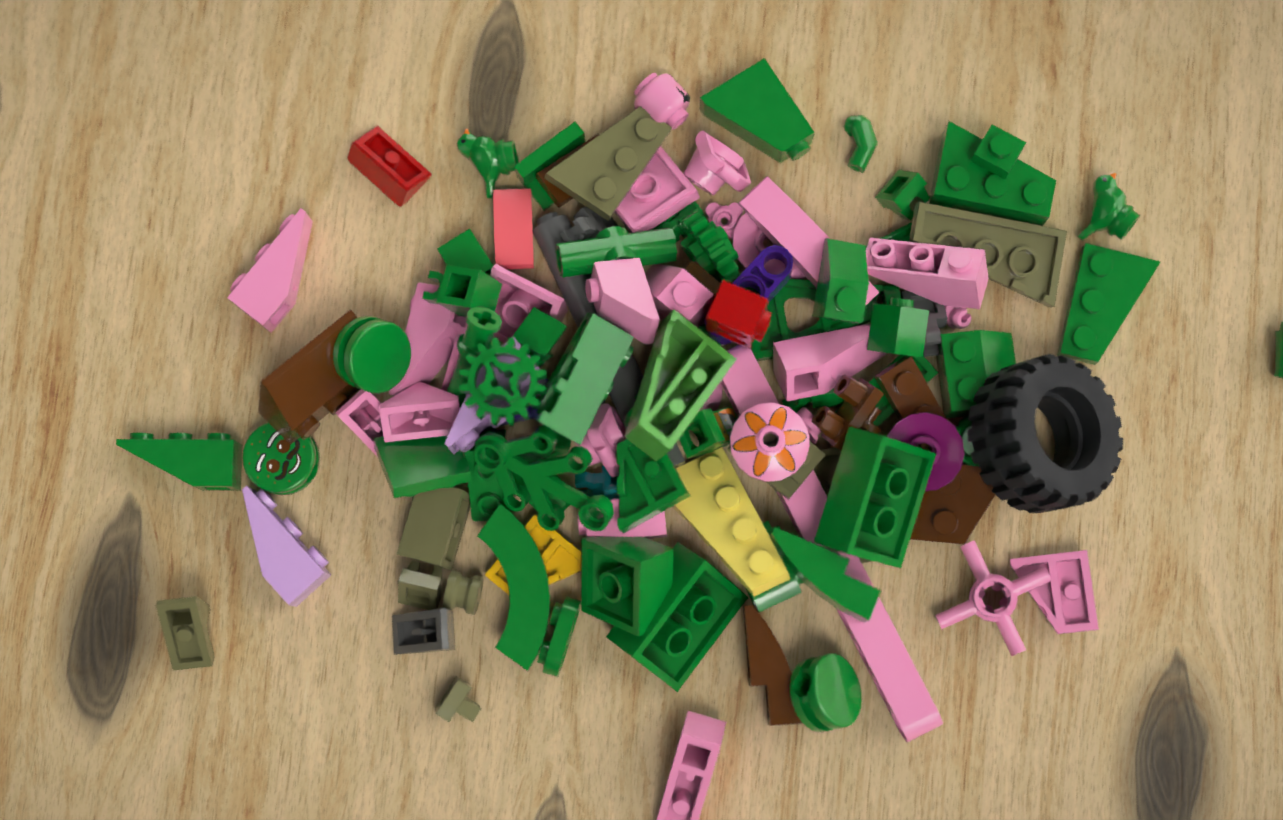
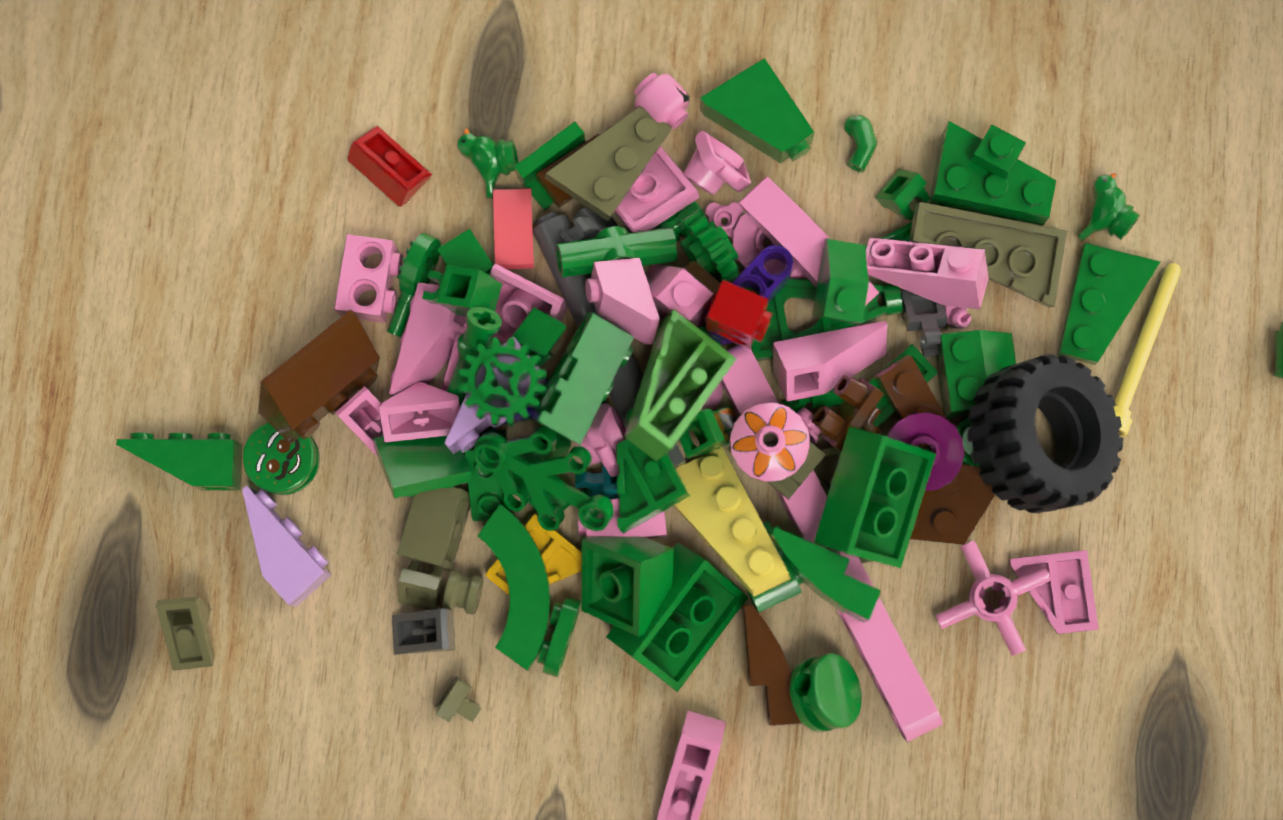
(274, 280): bright pink slope -> none
(357, 279): none -> bright pink brick
(372, 354): green head -> none
(417, 264): none -> green piece
(898, 328): green brick -> none
(1144, 346): none -> light yellow piece

